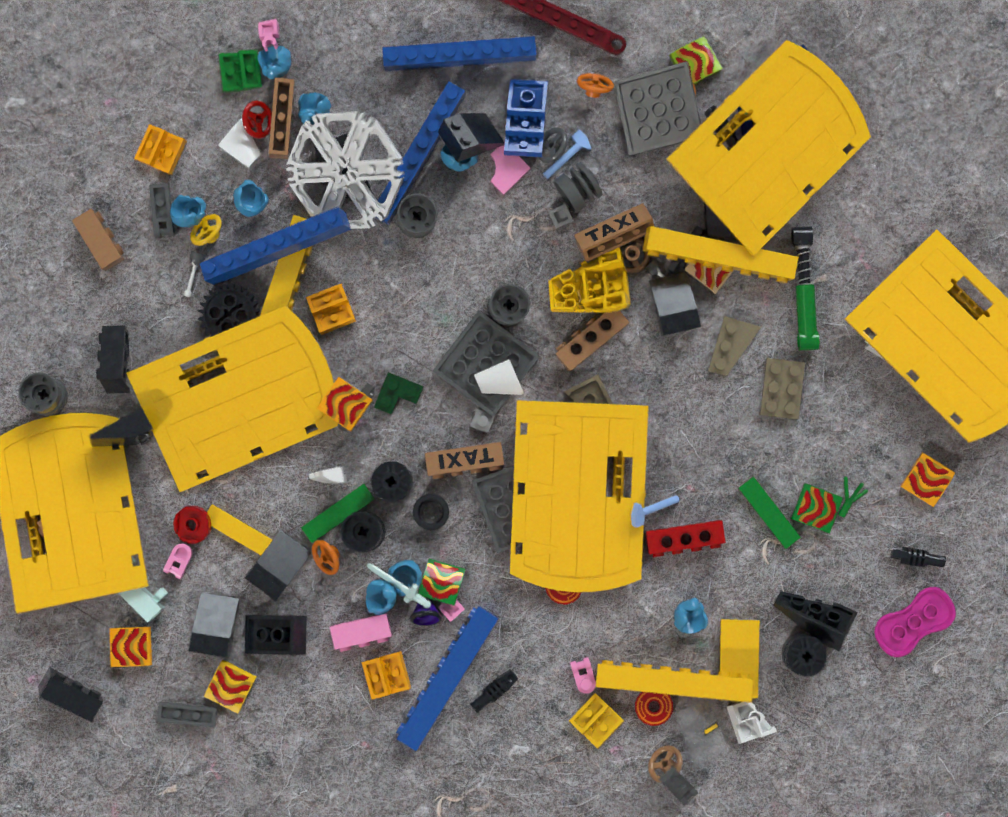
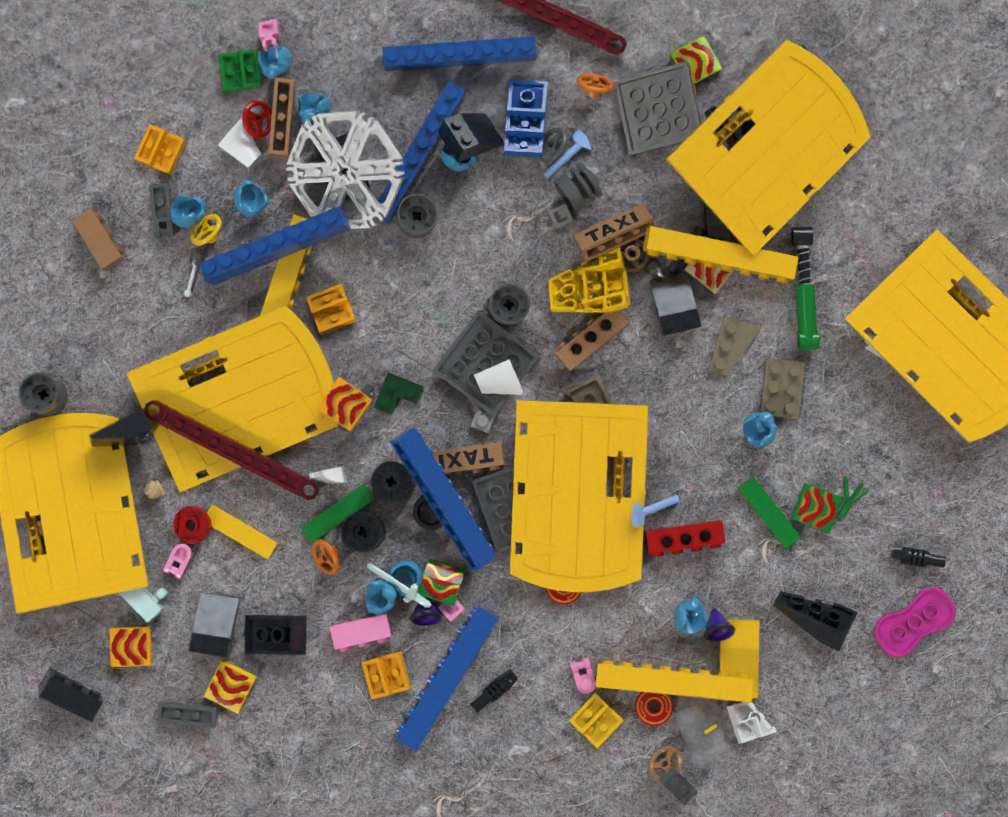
(113, 359): black wedge -> none
(154, 489): none -> tan plate
(218, 300): black gear -> none
(231, 449): none -> dark red plate
(277, 565): black slope -> none
(443, 498): none -> blue brick
(508, 170): bright pink tile -> none
(718, 627): none -> dark purple hat
(760, 429): none -> dark azure hair
(798, 645): black wheel -> none
(928, 479): slope -> none

